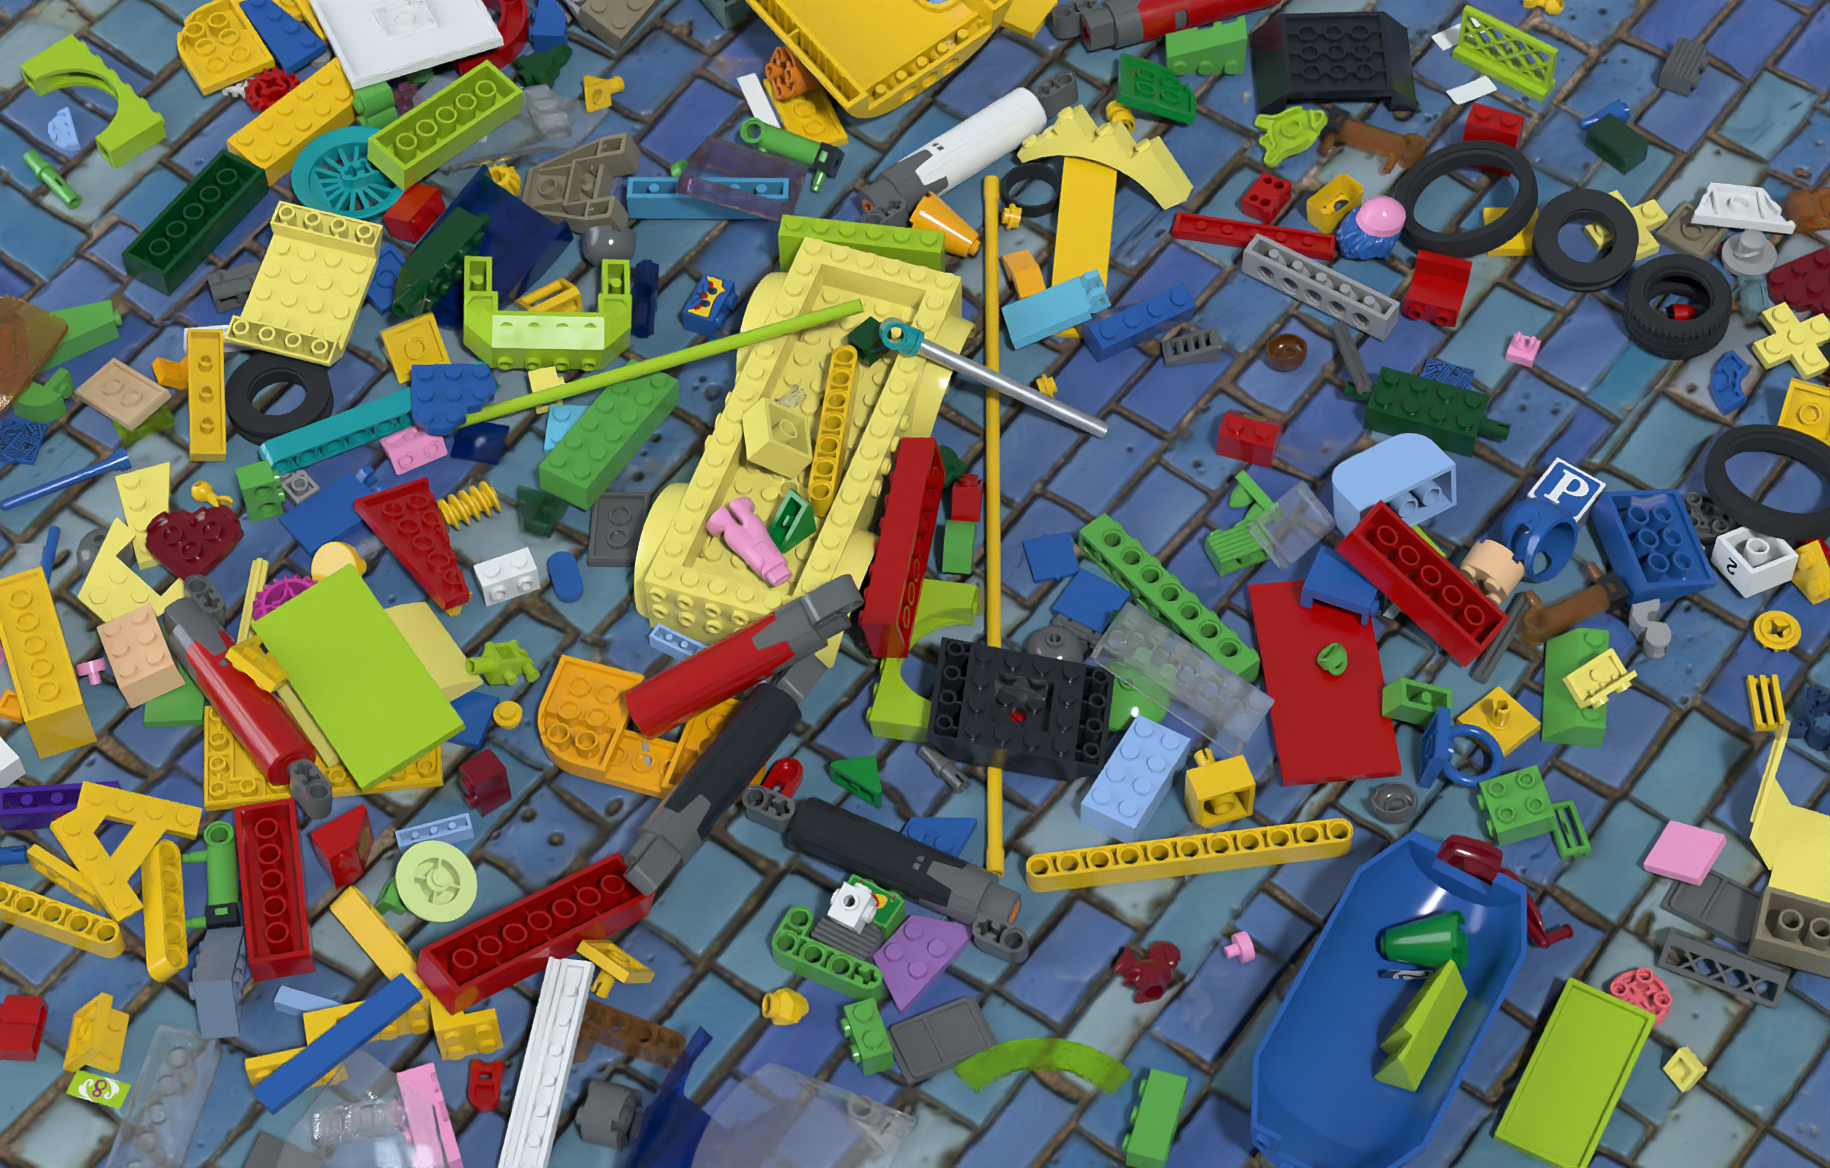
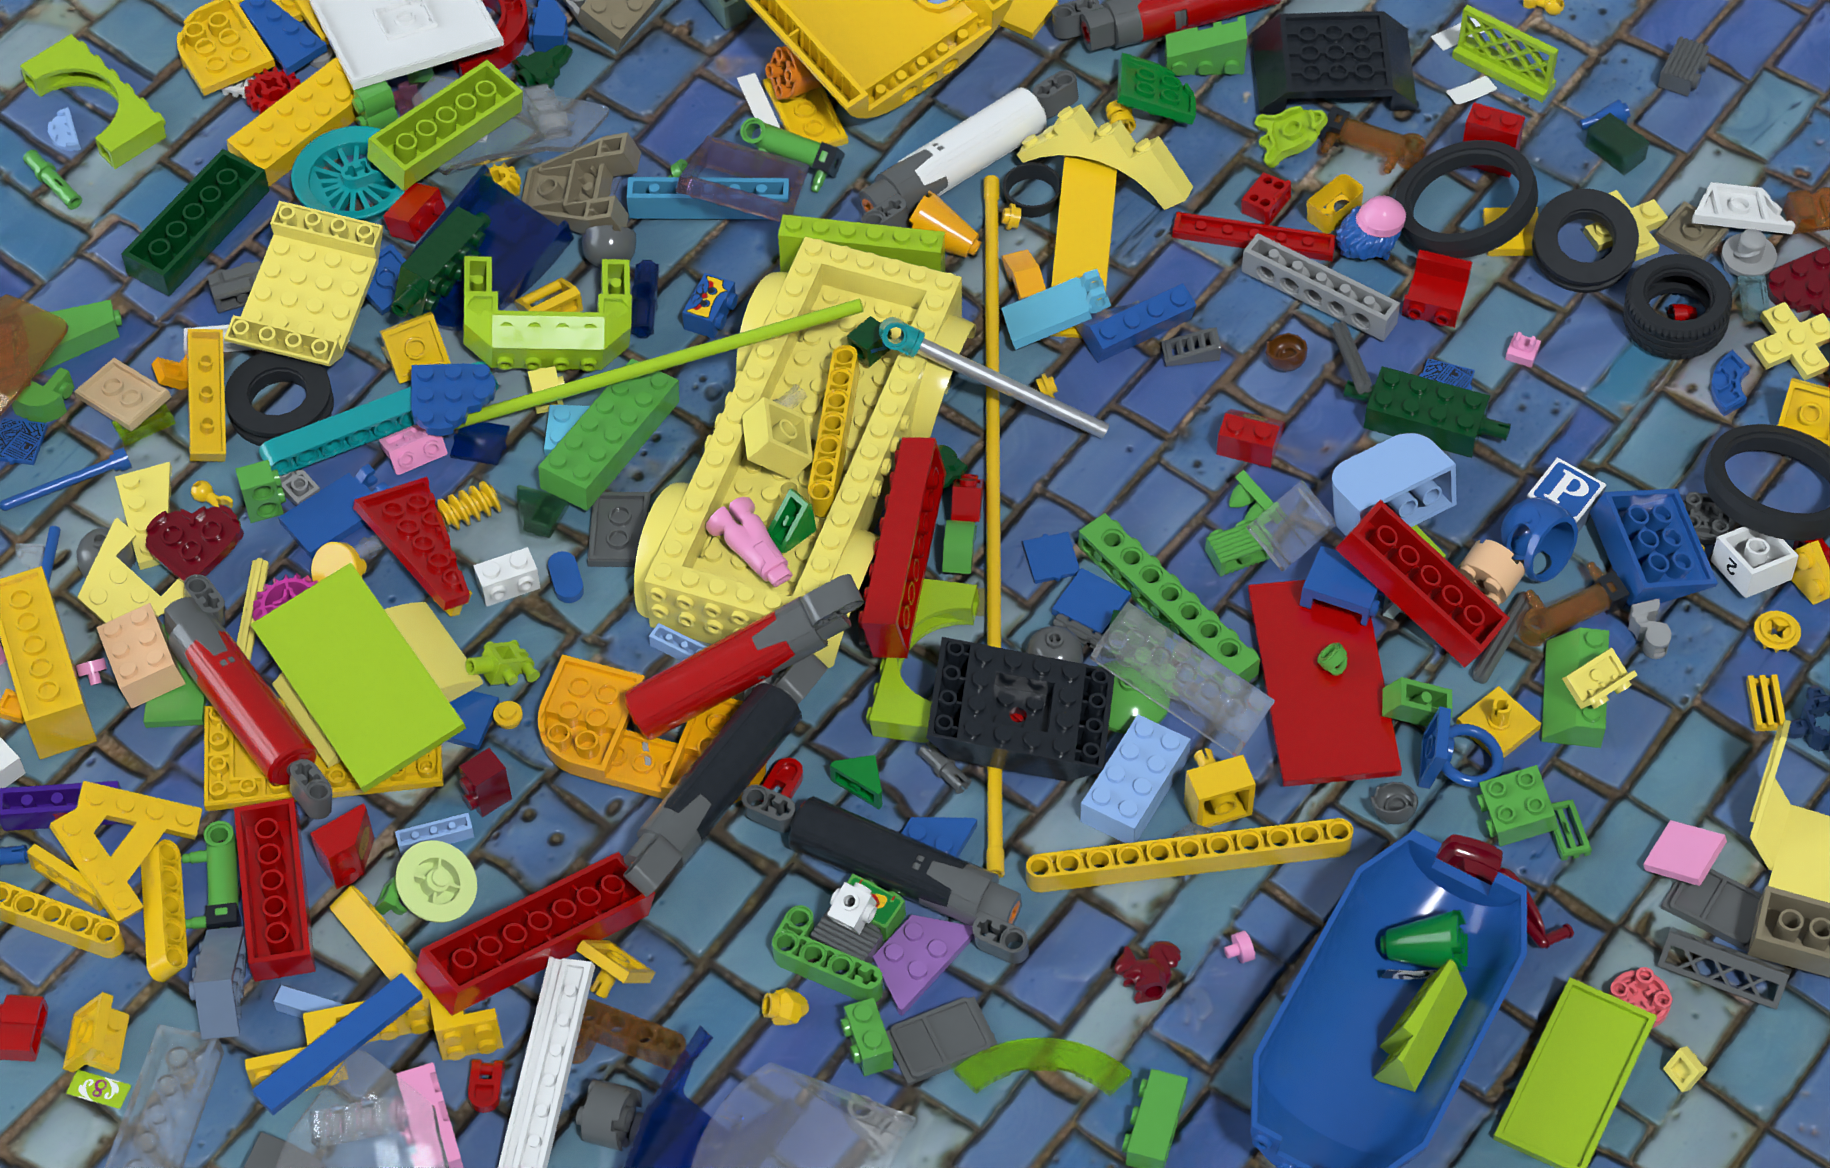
(261, 667): yellow wing -> none
(600, 91): yellow bracket -> none

